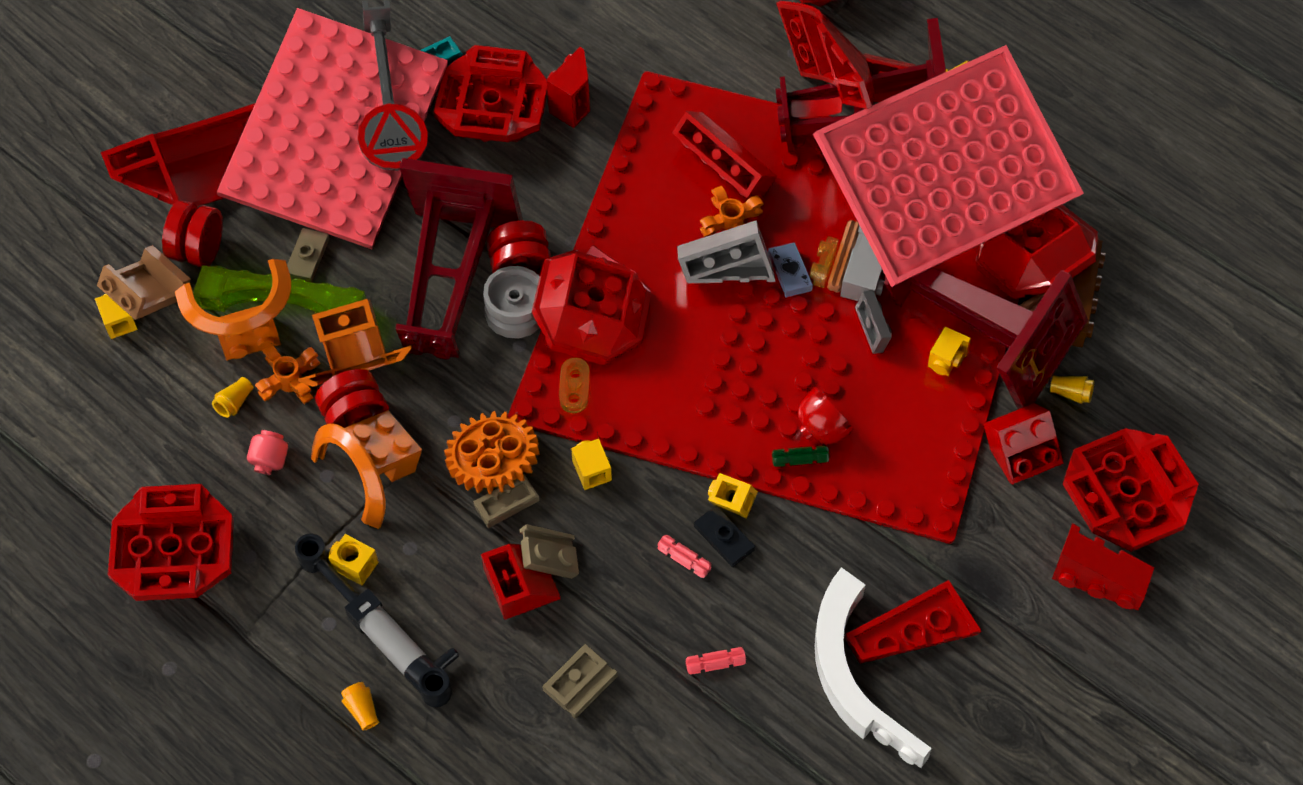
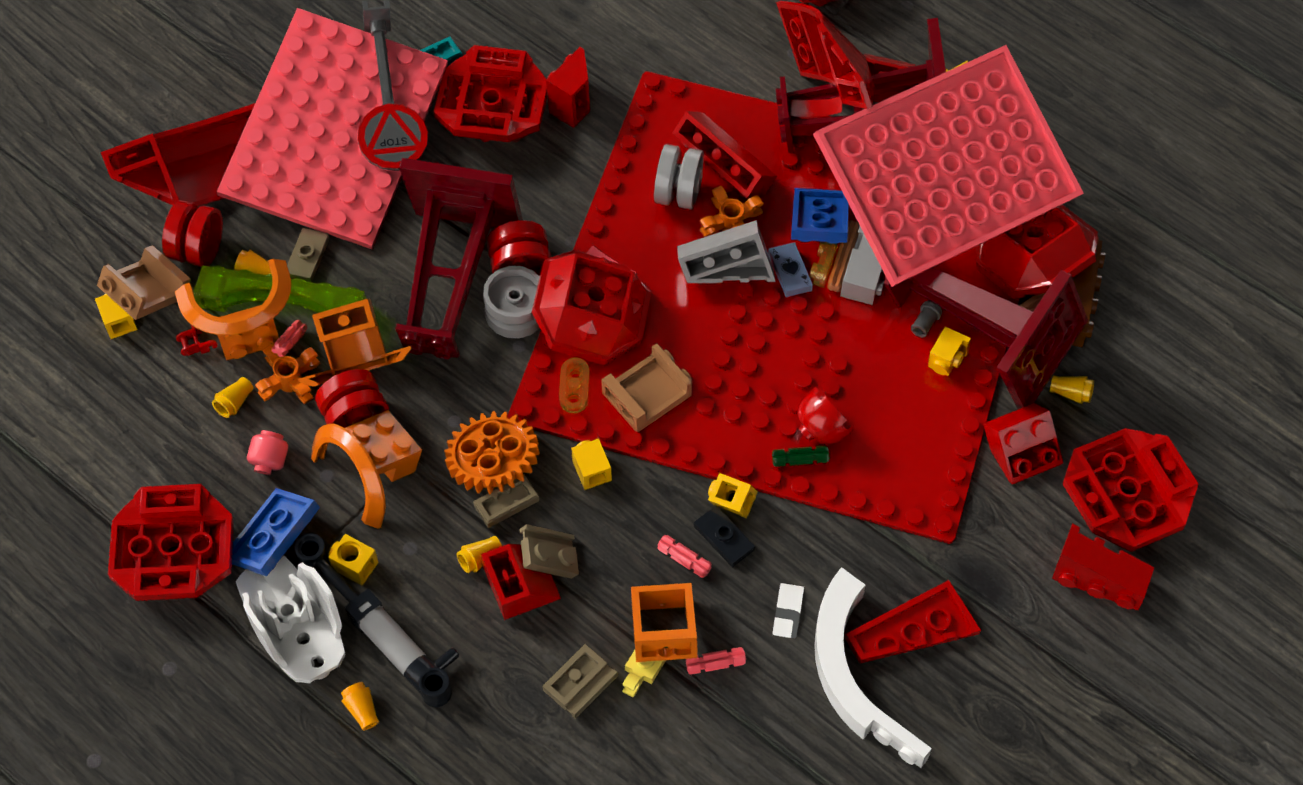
(187, 349): none -> red piece
(252, 262): none -> light orange cone
(272, 531): none -> blue plate
(289, 338): none -> coral axle
(290, 609): none -> white piece
(470, 554): none -> yellow cone
(640, 672): none -> light yellow plate
(648, 389): none -> medium nougat panel
(680, 642): none -> orange window
(682, 177): none -> light grey wheel
(788, 610): none -> white sticker
(820, 216): none -> blue plate
(873, 322): dark grey plate -> none
(926, 318): none -> dark grey pin

